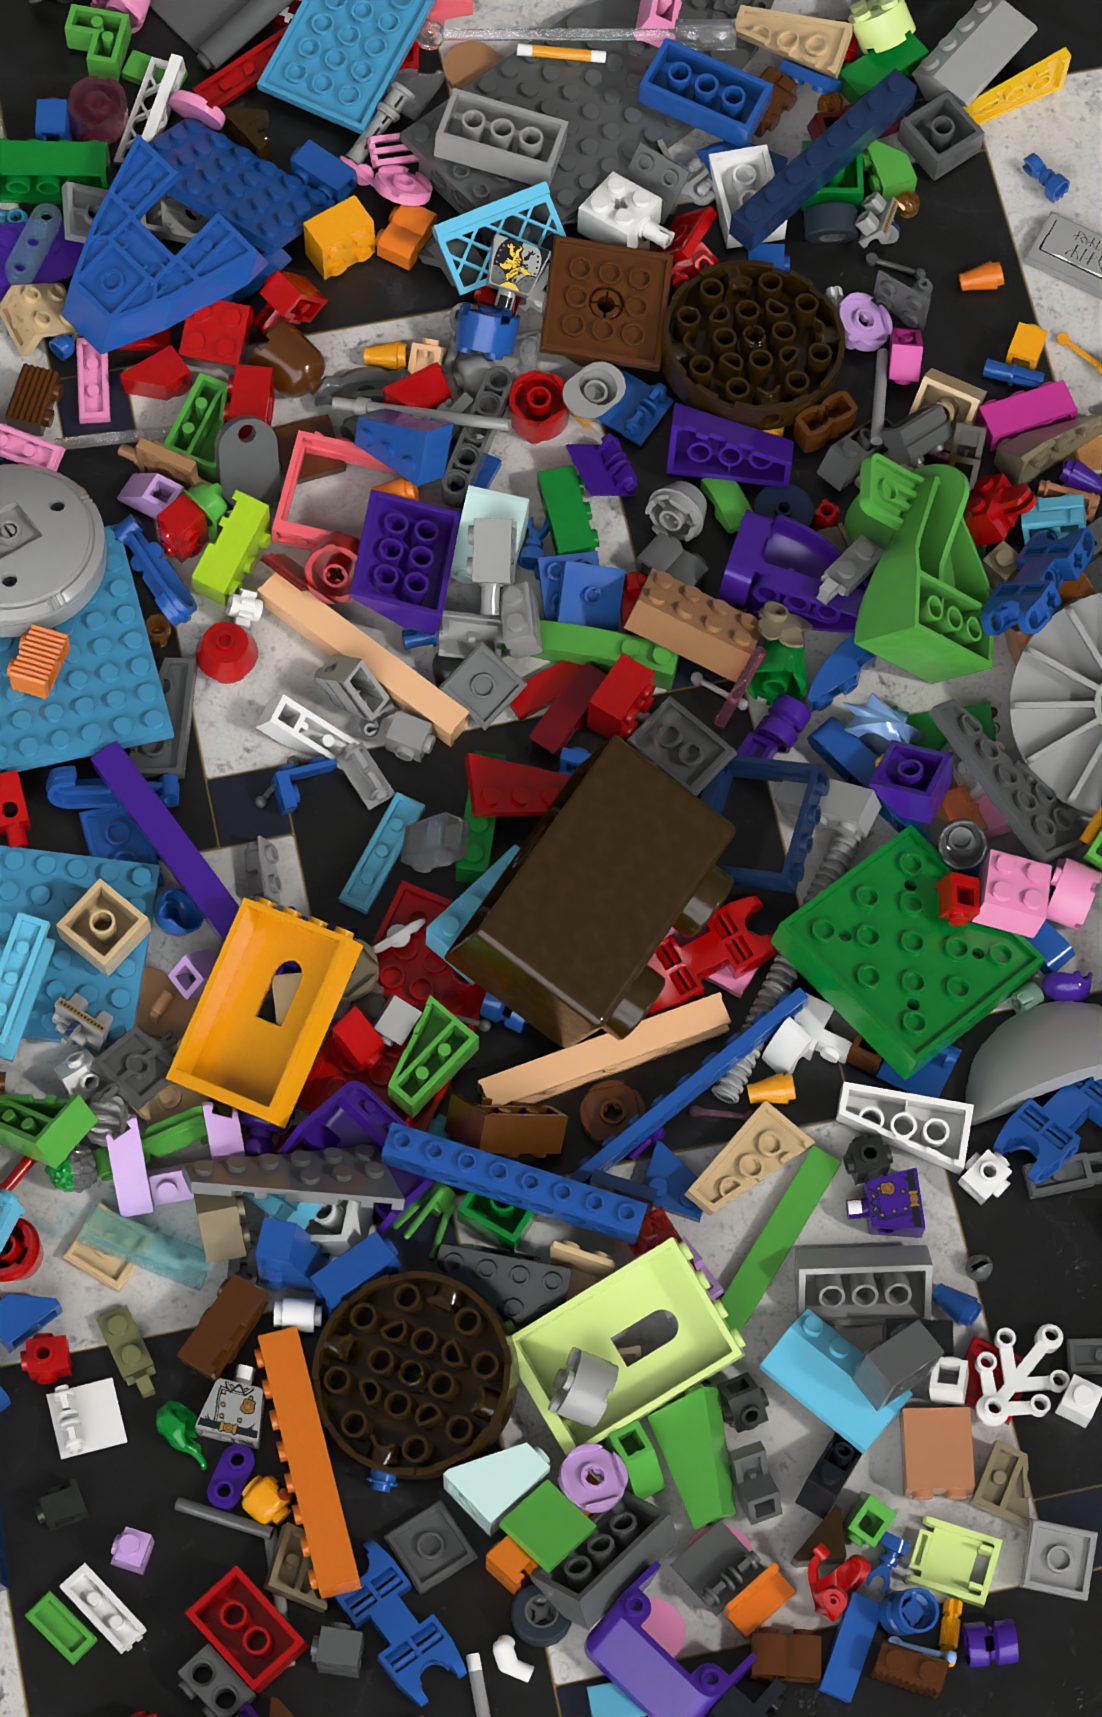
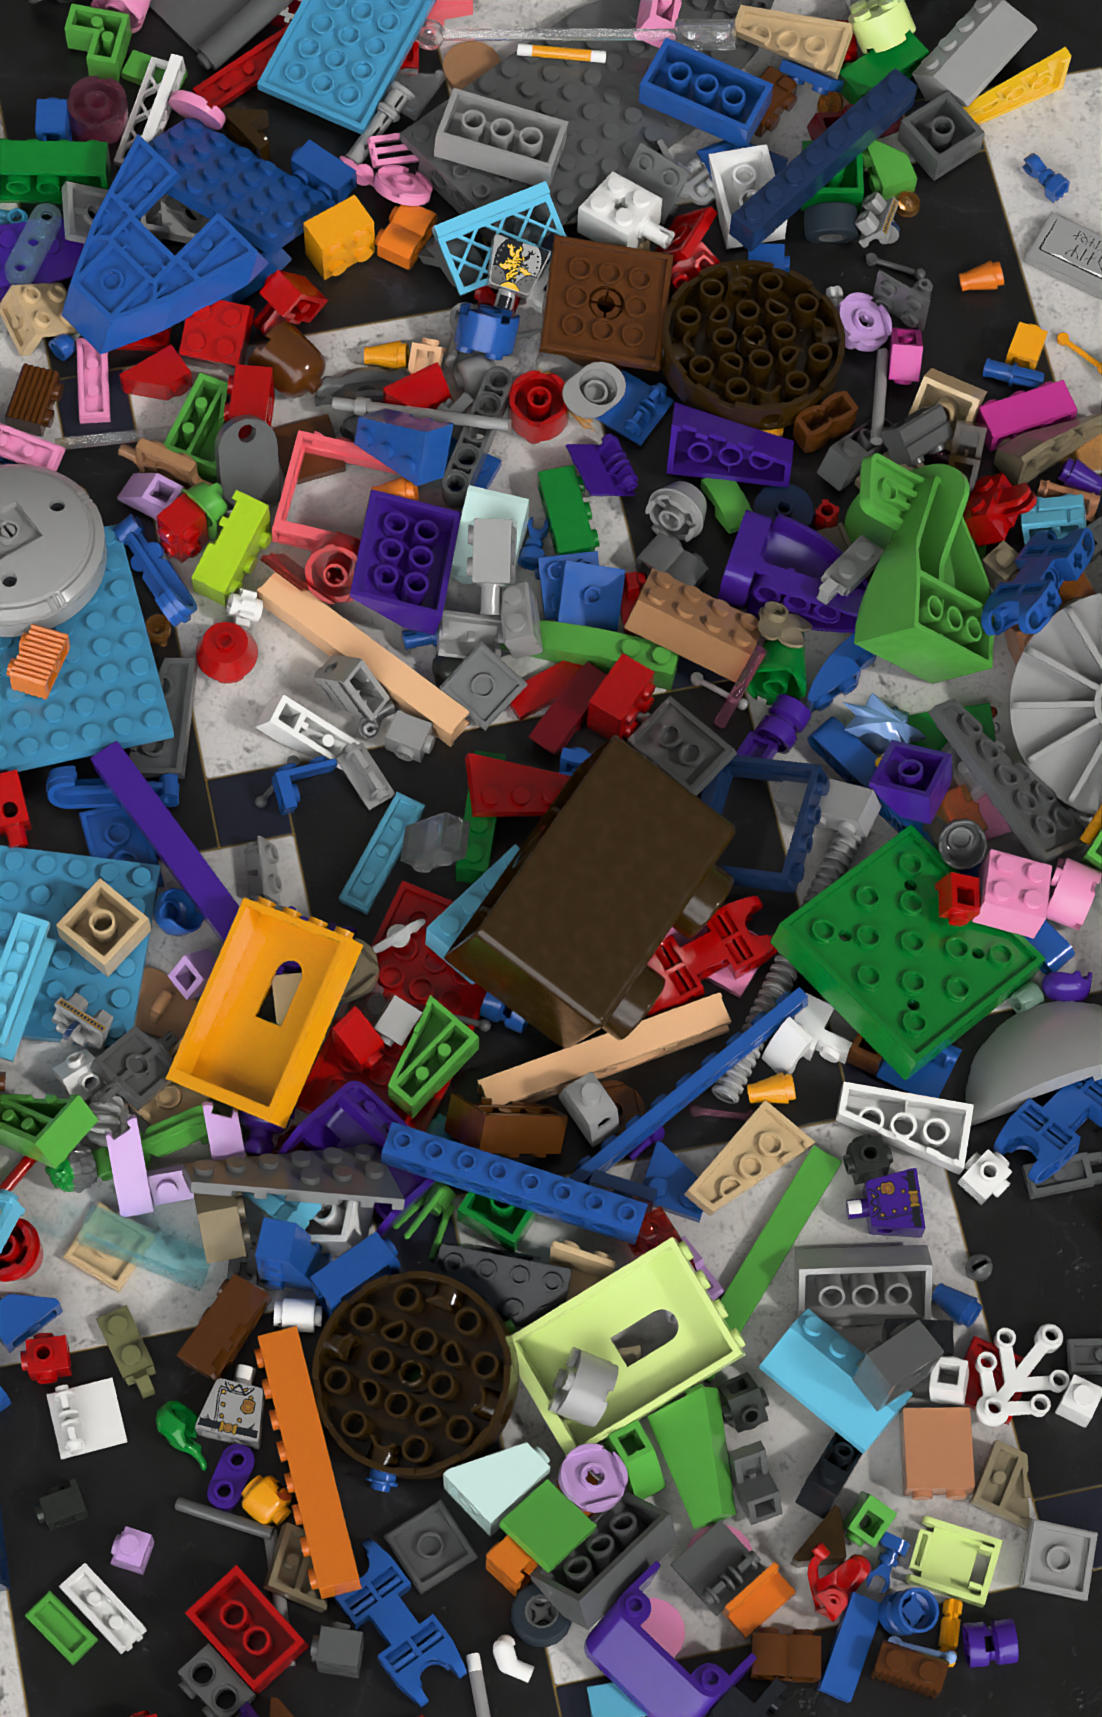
(588, 1106): none -> light grey torso

